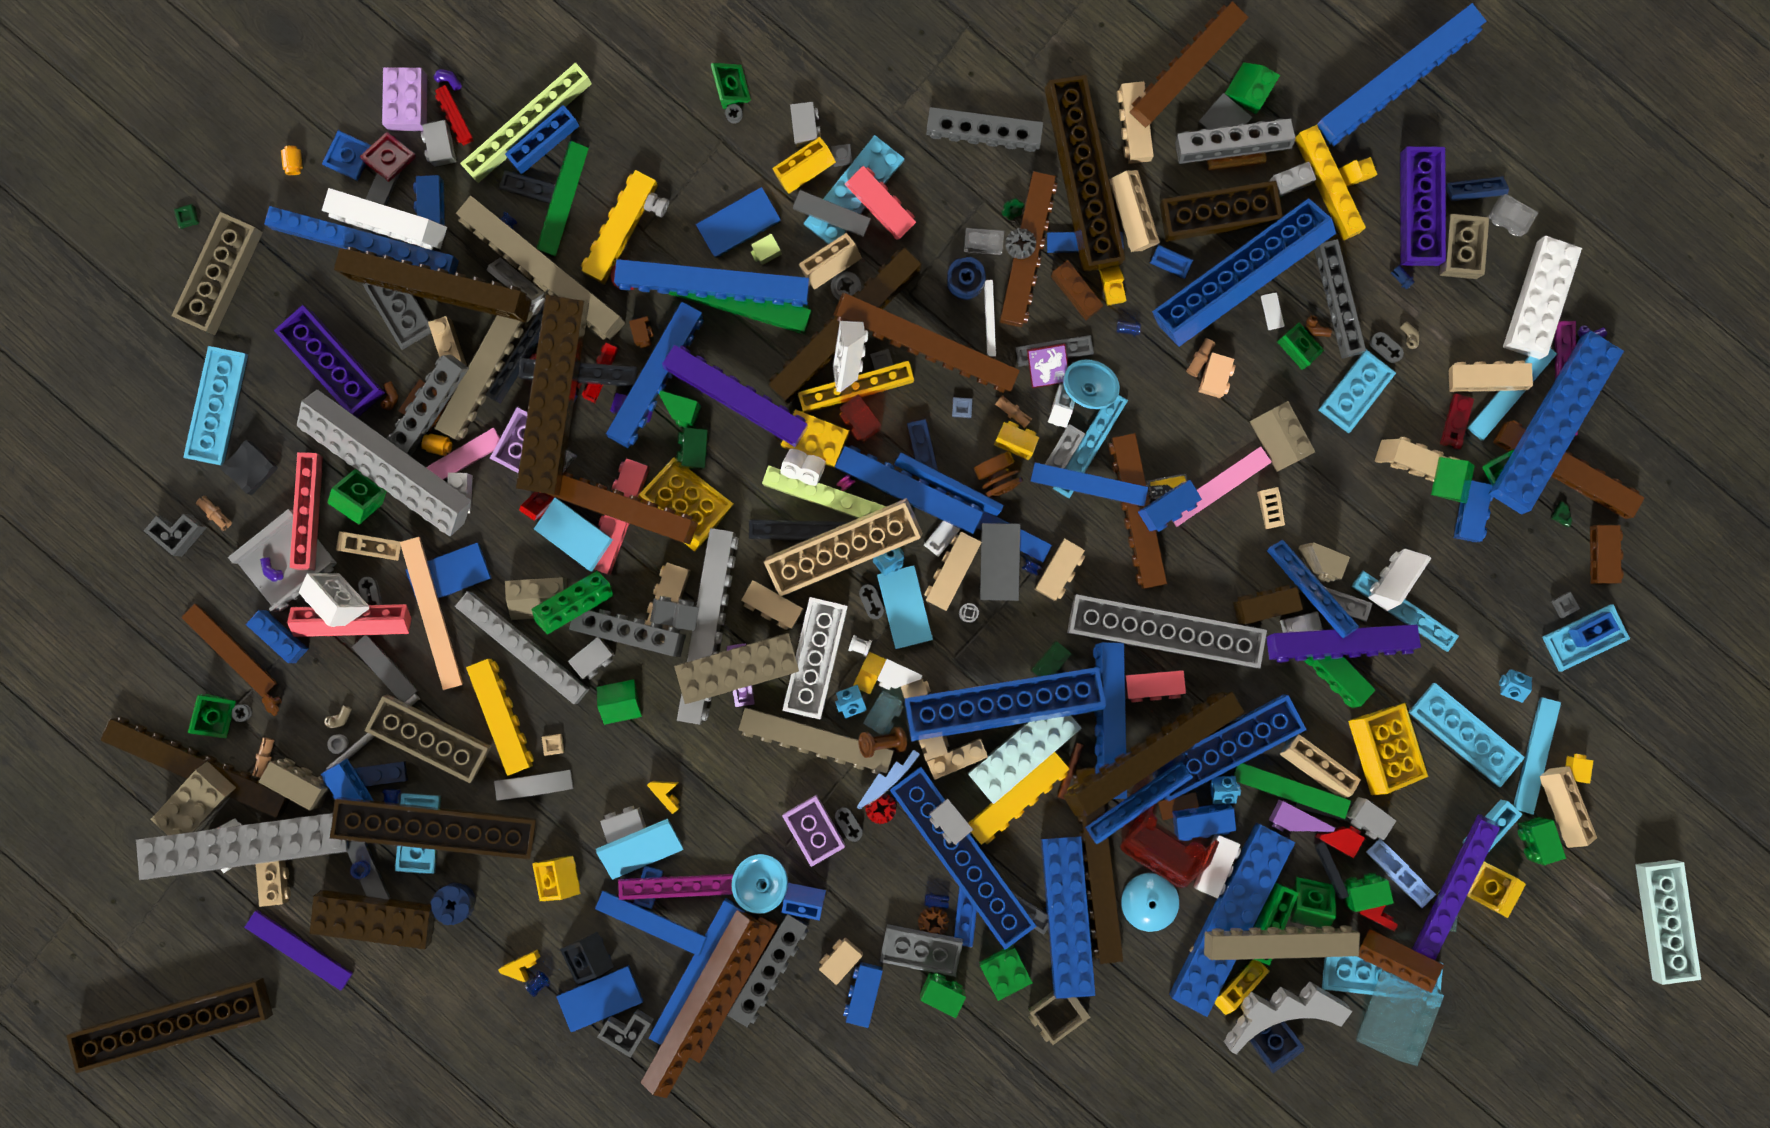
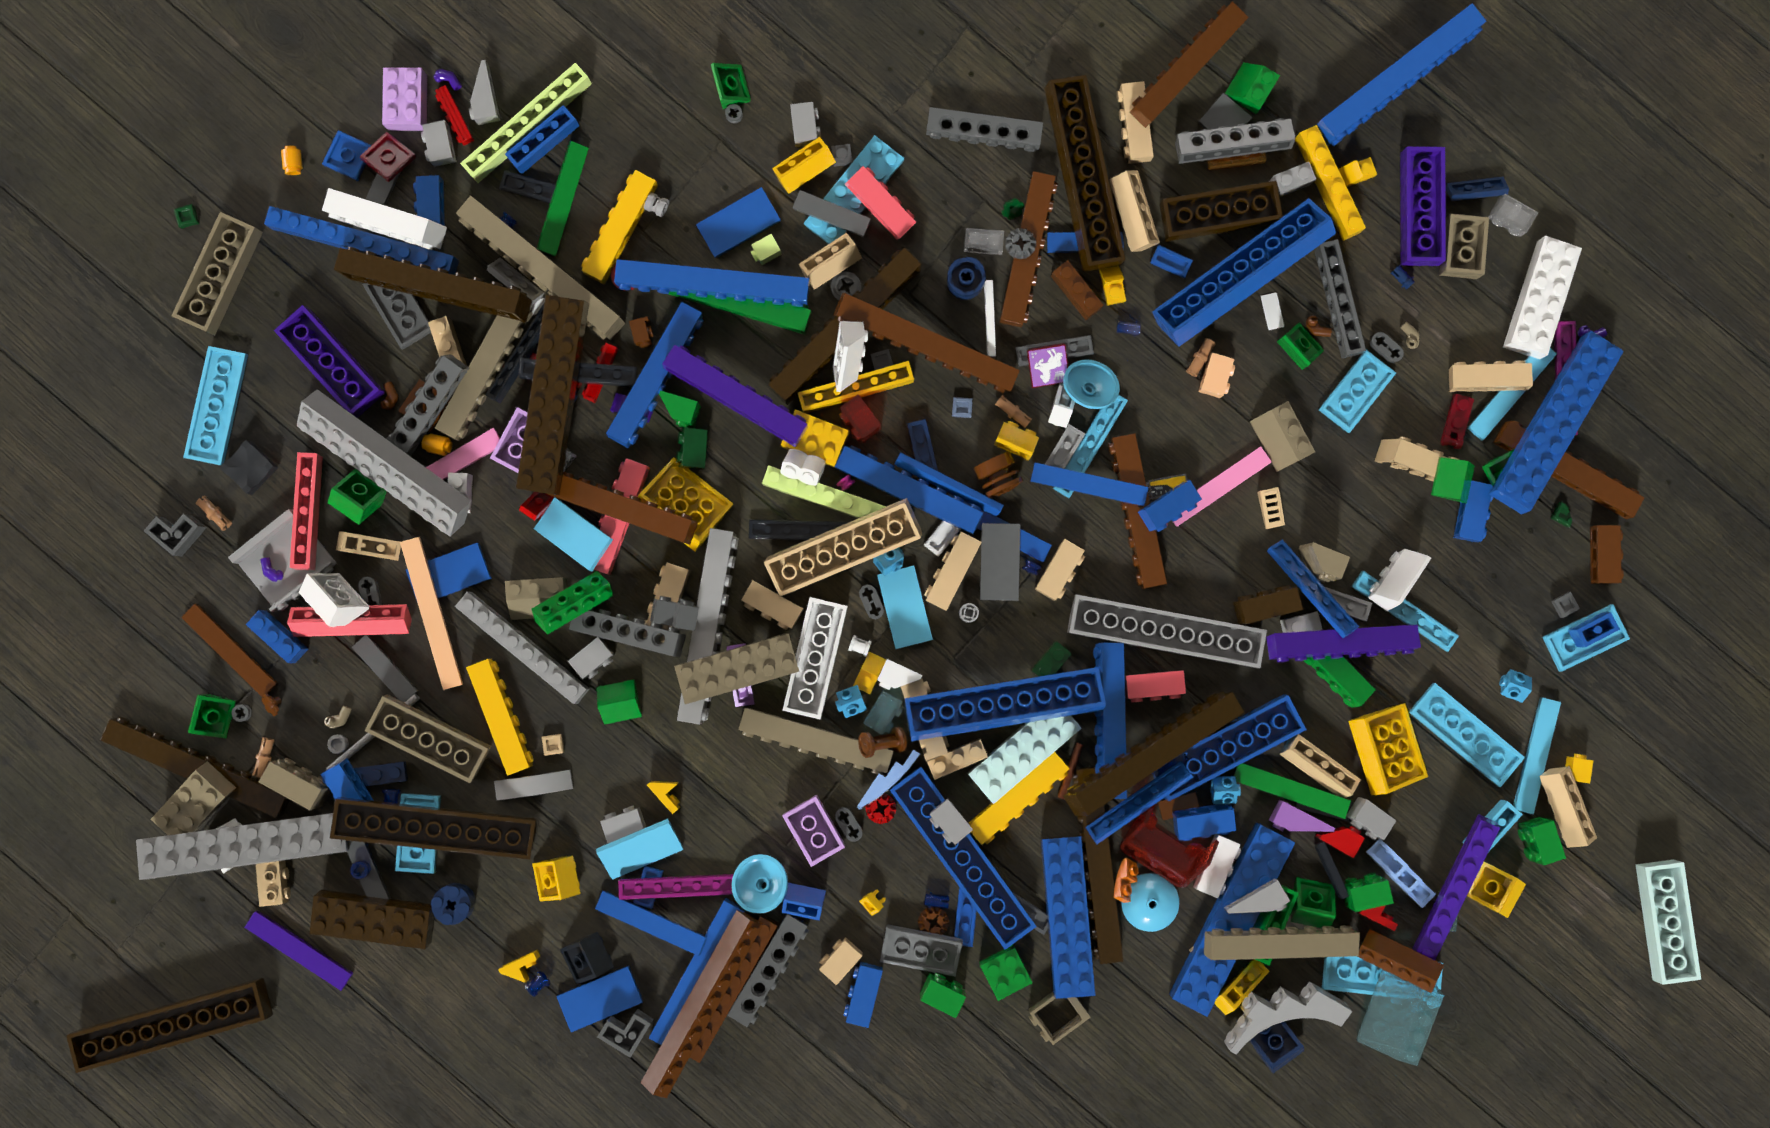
(483, 99): none -> light grey slope
(871, 903): none -> yellow tile
(1126, 875): none -> orange slope
(1263, 899): none -> light grey slope

